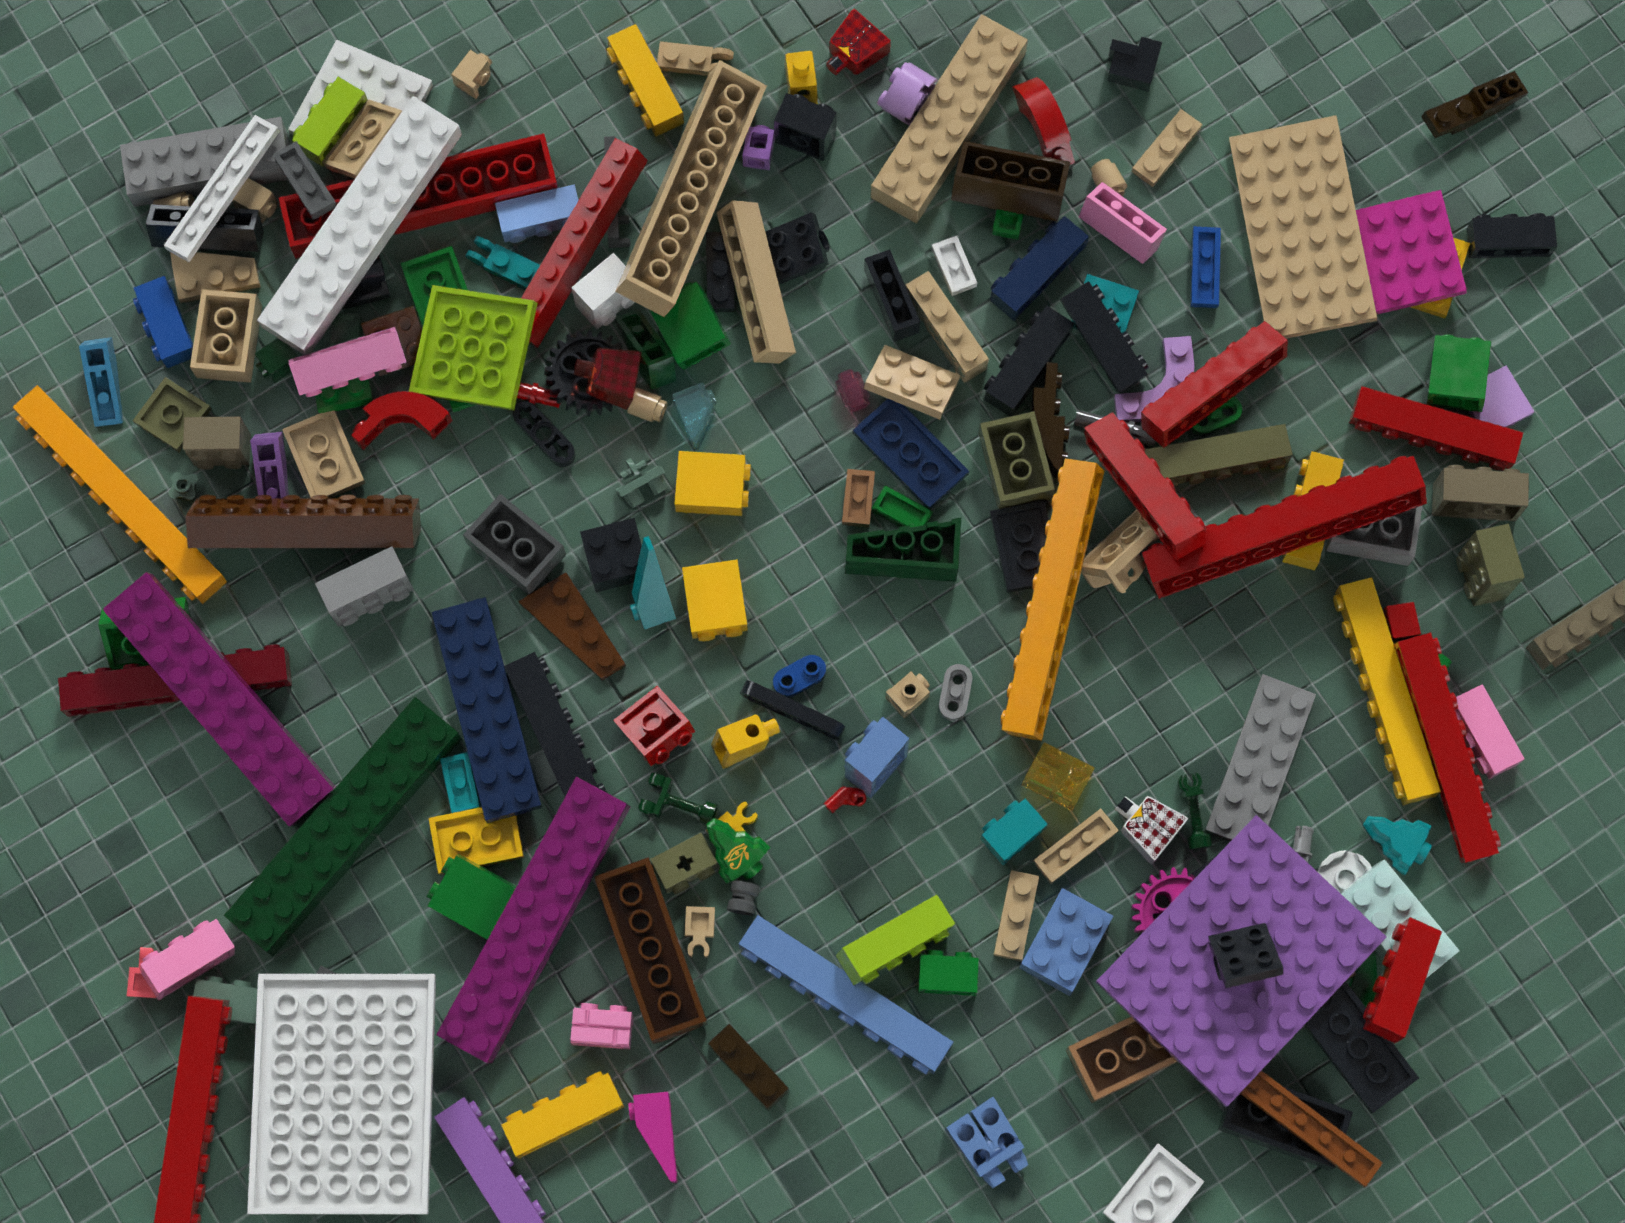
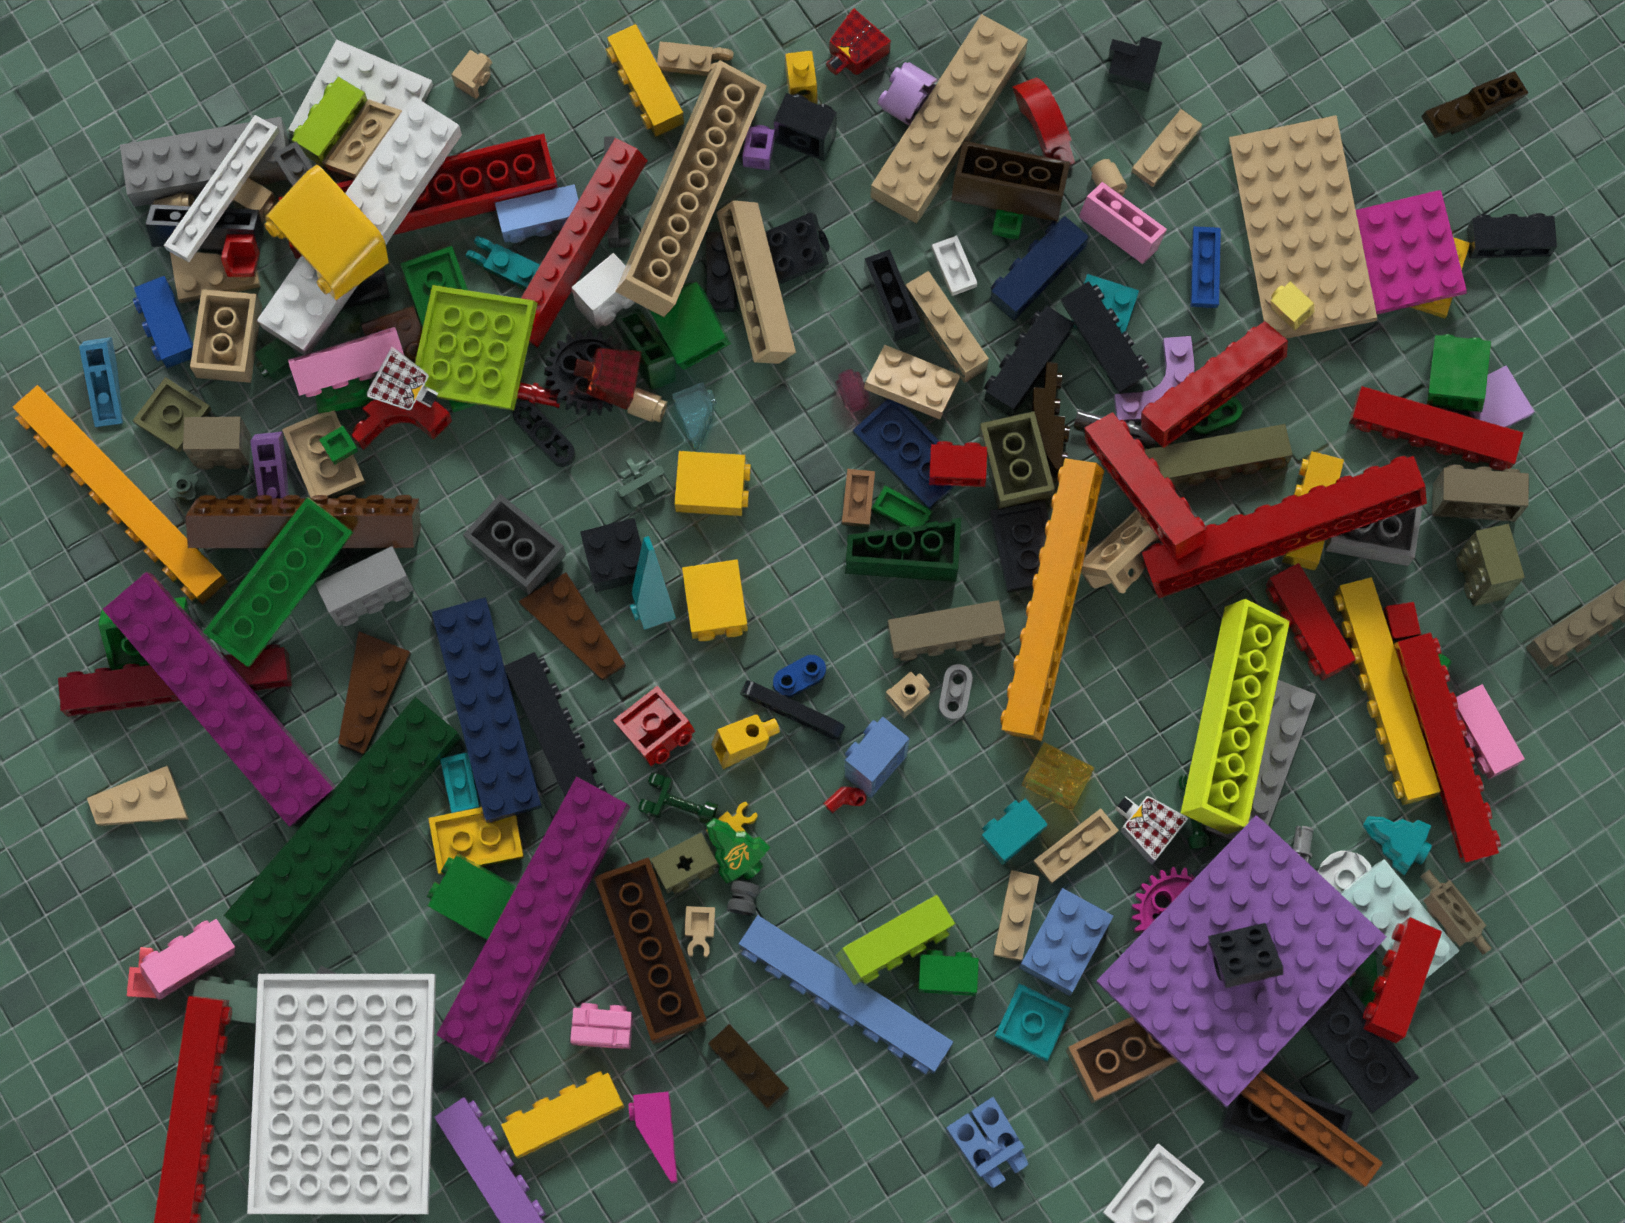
(143, 799): none -> tan wing
(240, 255): none -> red panel
(278, 582): none -> green plate
(328, 232): none -> yellow windscreen
(338, 445): none -> green plate
(372, 682): none -> reddish brown wing
(401, 382): none -> torso
(946, 630): none -> dark tan brick
(958, 464): none -> red brick
(1033, 1022): none -> teal tile
(1235, 717): none -> neon yellow brick
(1291, 305): none -> light yellow brick
(1310, 622): none -> red brick
(1454, 913): none -> dark tan plate

